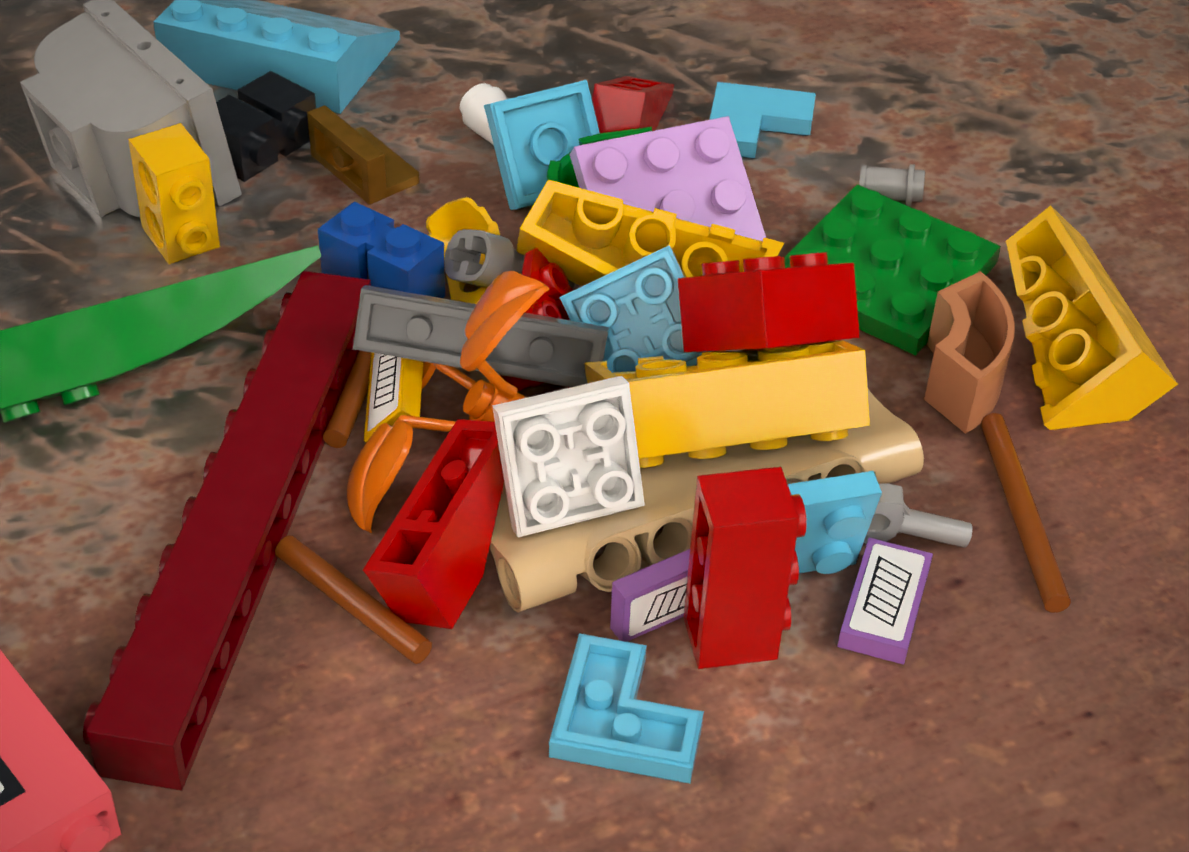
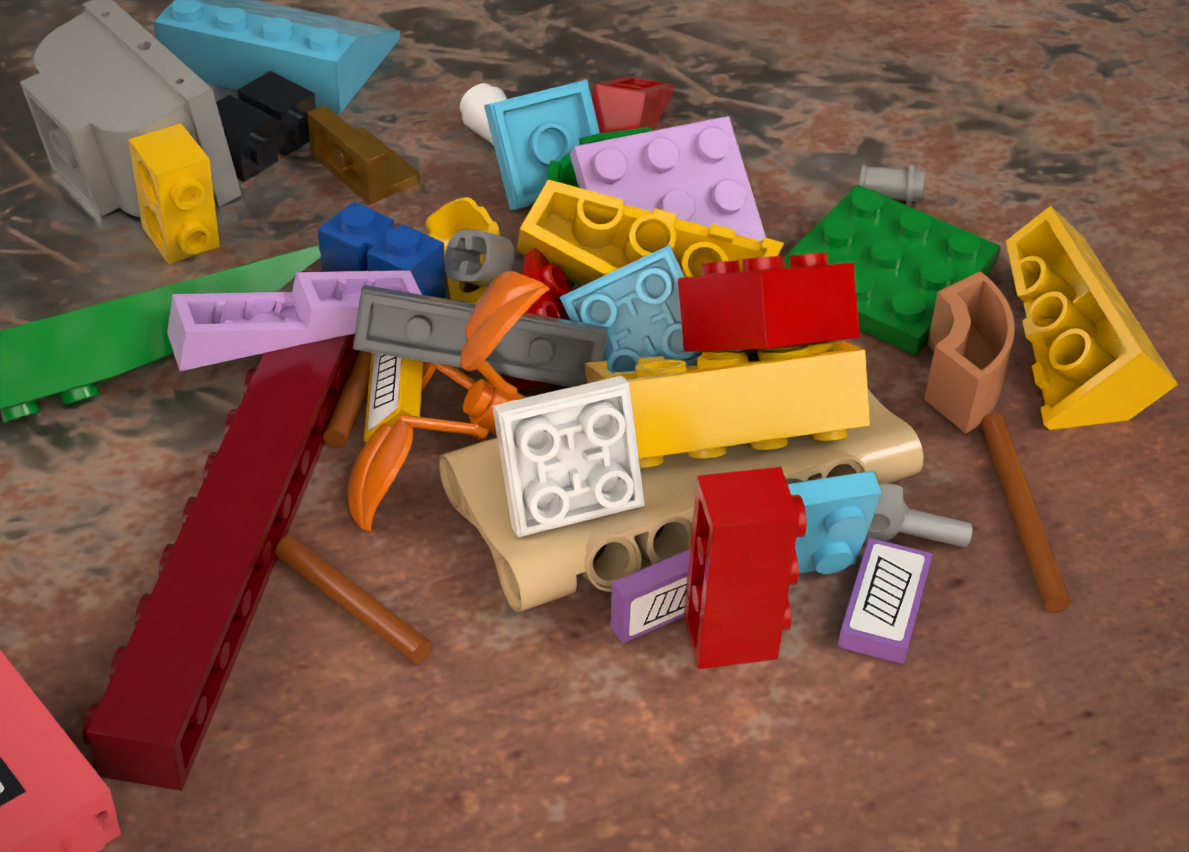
(239, 325): none -> lavender slope
(443, 531): red slope -> none
(609, 727): medium azure tile -> none
(762, 109): medium azure tile -> none

